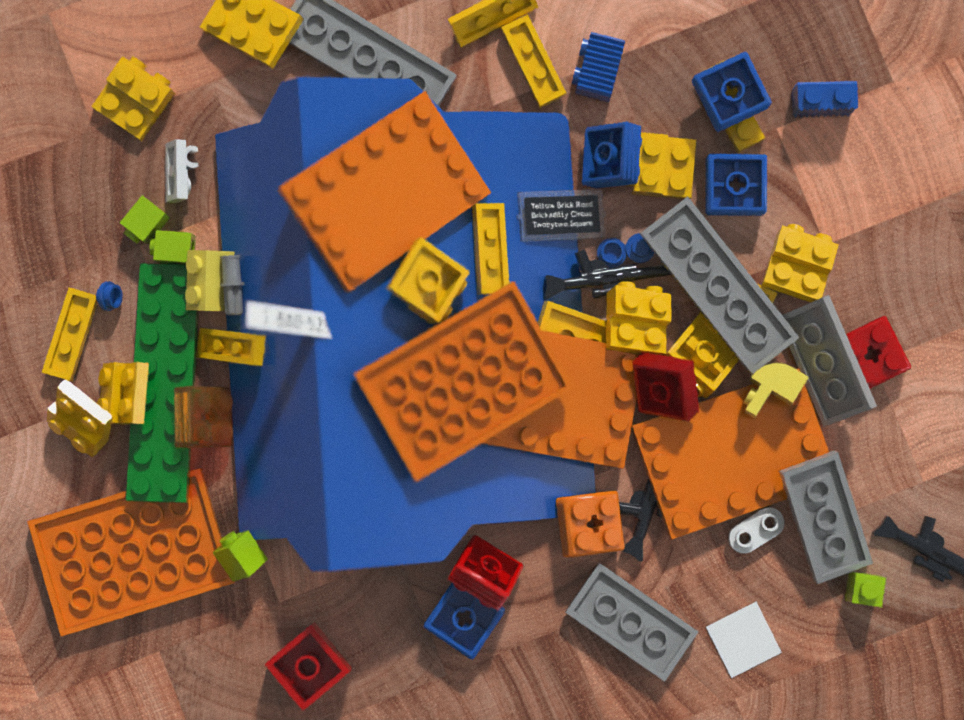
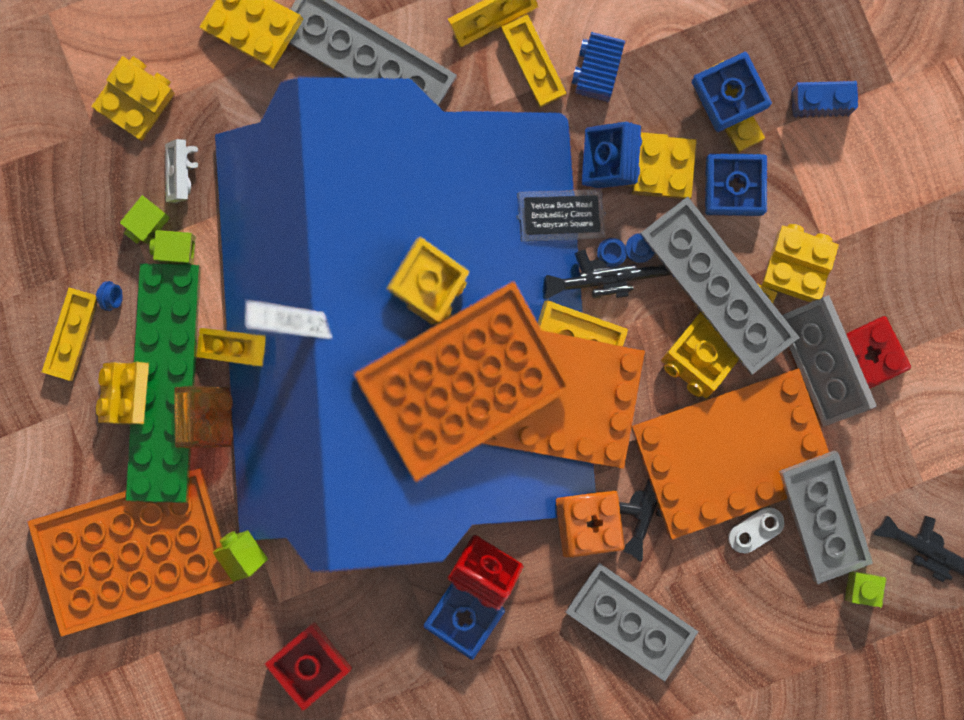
(79, 419): yellow plate -> none
(204, 280): light yellow brick -> none
(232, 284): light grey axle -> none
(384, 191): orange plate -> none
(490, 247): yellow plate -> none
(637, 319): yellow plate -> none
(665, 386): red brick -> none
(743, 639): white sticker -> none
(774, 379): light yellow brick -> none

